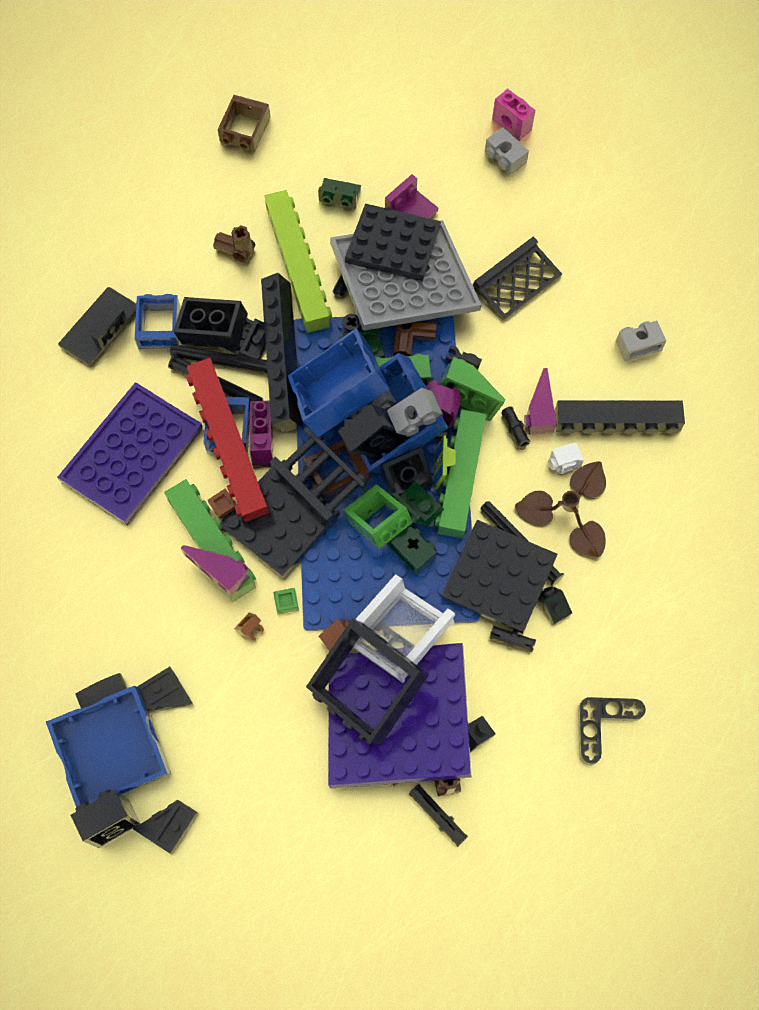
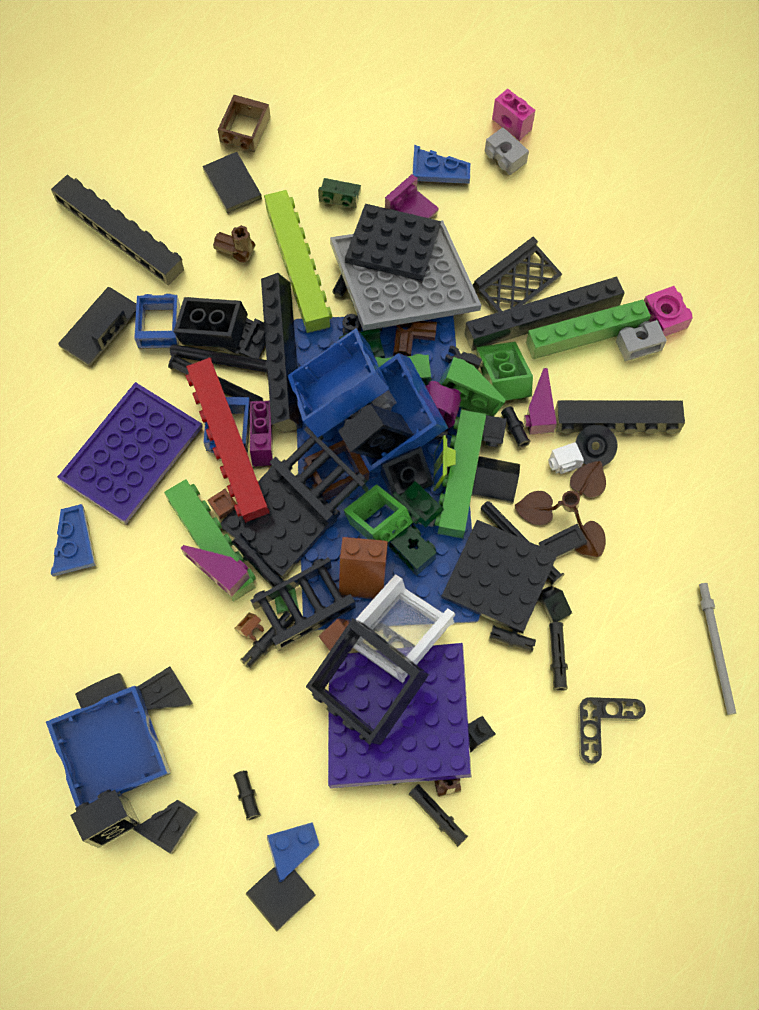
(73, 542): none -> blue wing
(118, 229): none -> black brick
(232, 182): none -> black tile
(246, 795): none -> black pin
(256, 560): none -> black pin
(265, 642): none -> black pin
(280, 900): none -> black slope
(291, 848): none -> blue wing
(303, 625): none -> black fence
(362, 567): none -> dark orange slope
(404, 412): light grey brick -> none
(436, 168): none -> blue wing
(494, 430): none -> black bracket
(496, 480): none -> black slope
(506, 370): none -> bright green slope
(543, 312): none -> black brick
(558, 664): none -> black pin
(565, 541): none -> black tile
(585, 329): none -> bright green brick
(607, 444): none -> black dish
(671, 302): none -> dark pink brick
(708, 605): none -> light grey bar

